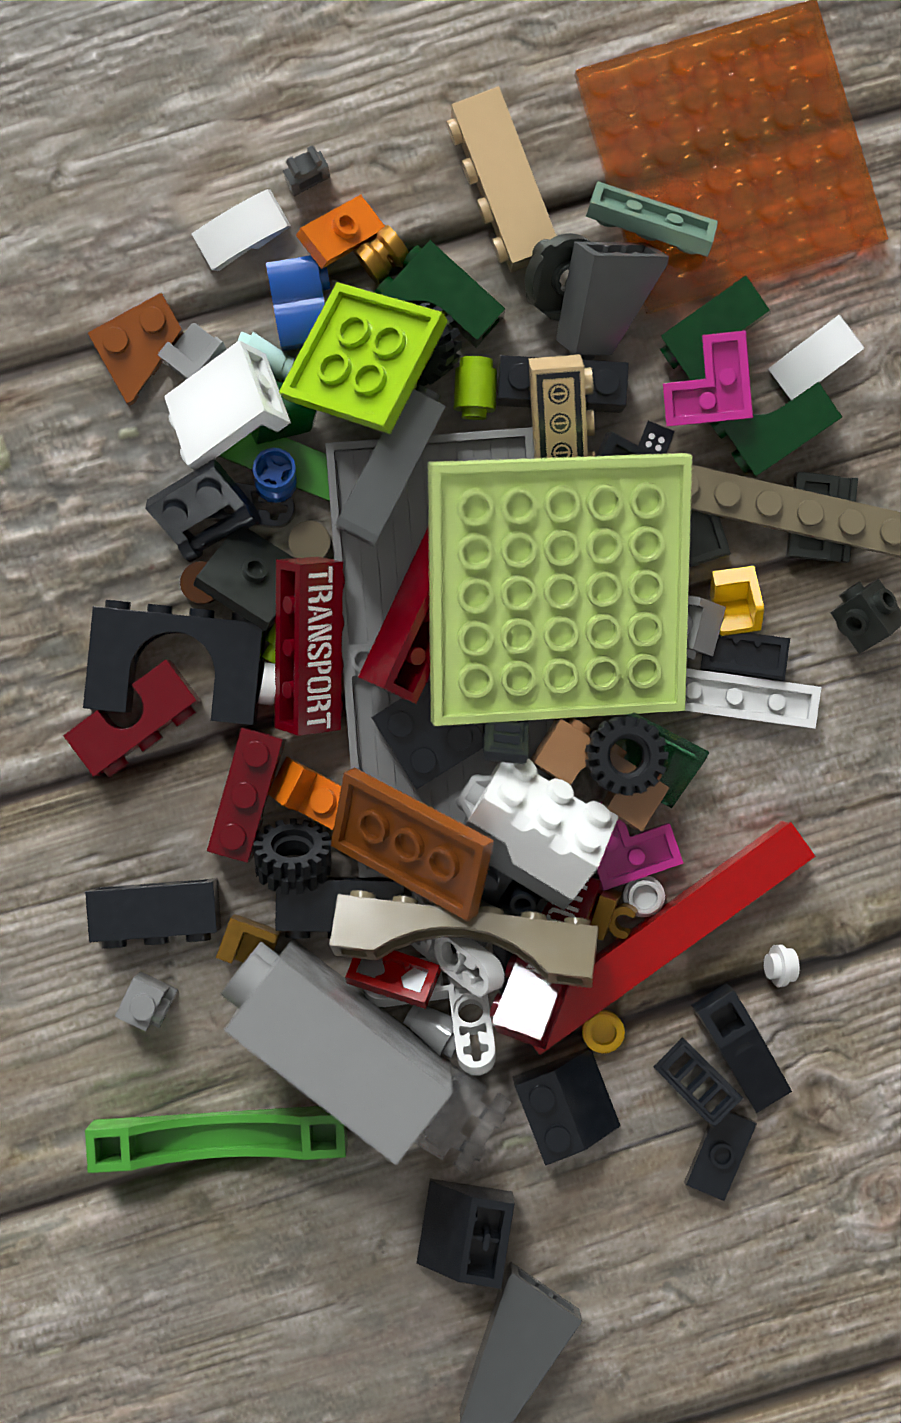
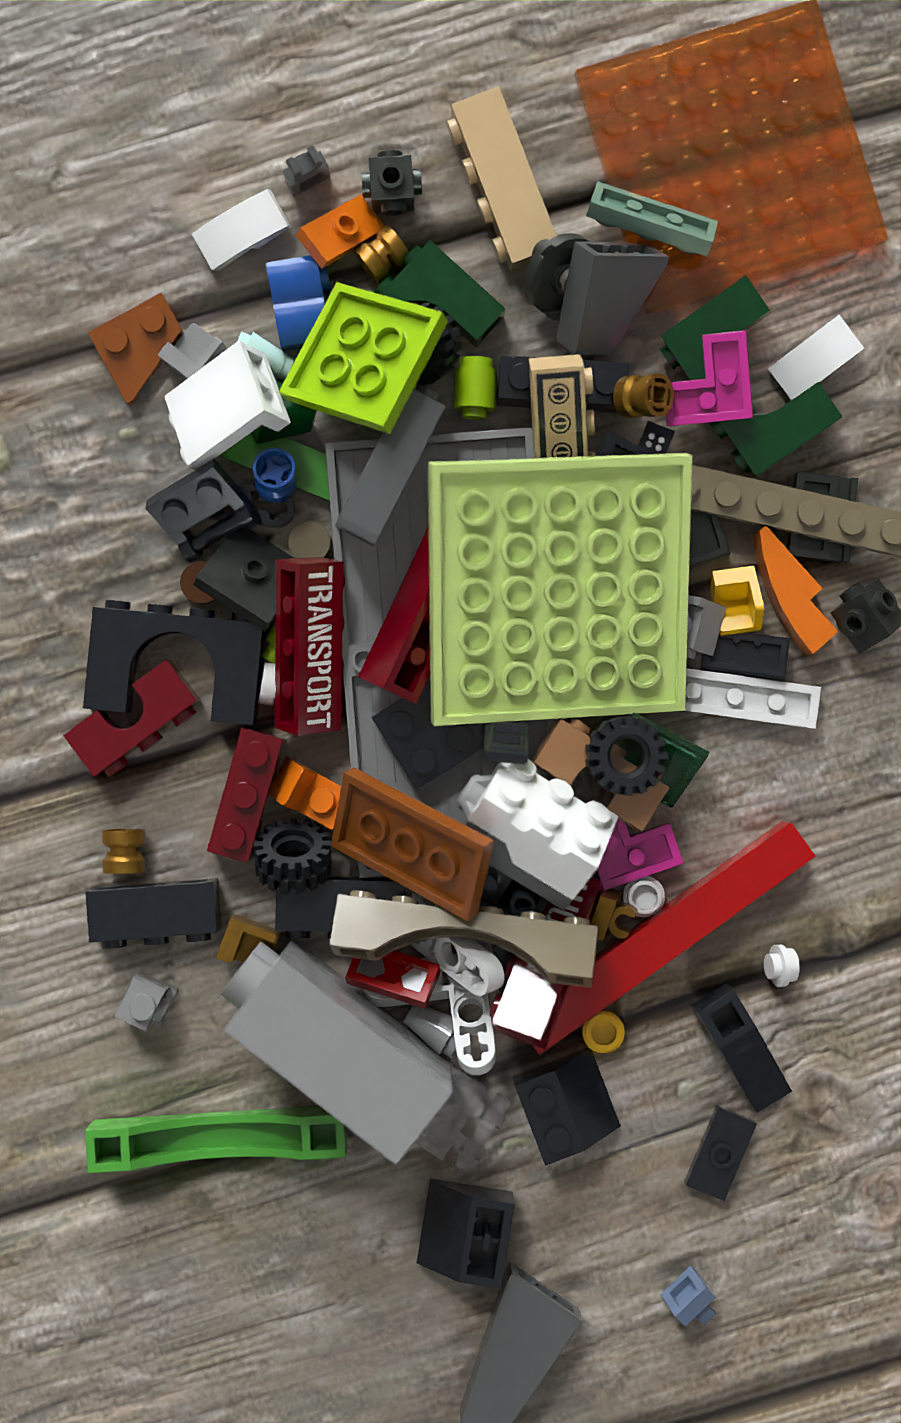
(123, 852): none -> pearl gold wheel
(396, 197): none -> pearl dark grey brick
(643, 396): none -> pearl gold wheel
(690, 1298): none -> sand blue tile
(723, 1108): black slope -> none
(791, 593): none -> orange slope

